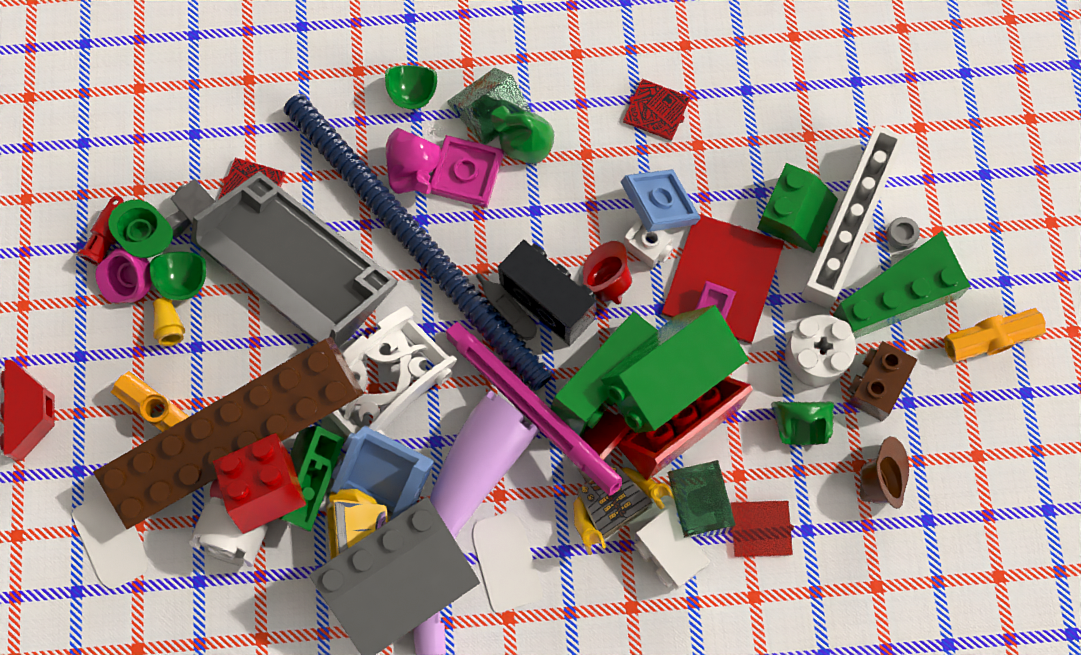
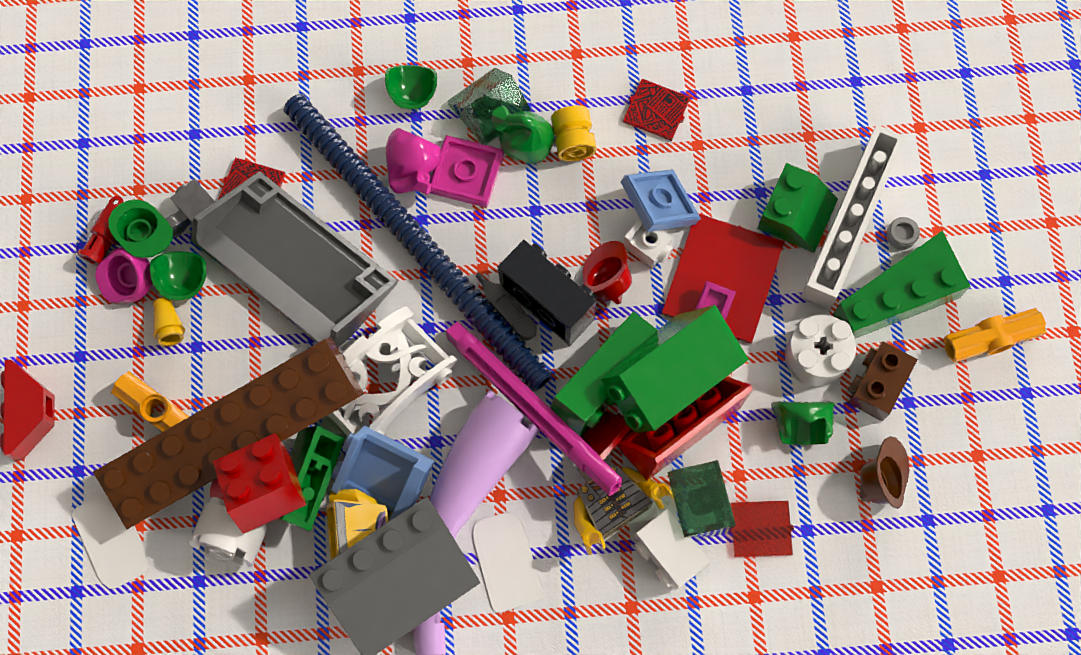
(572, 130): none -> yellow wheel

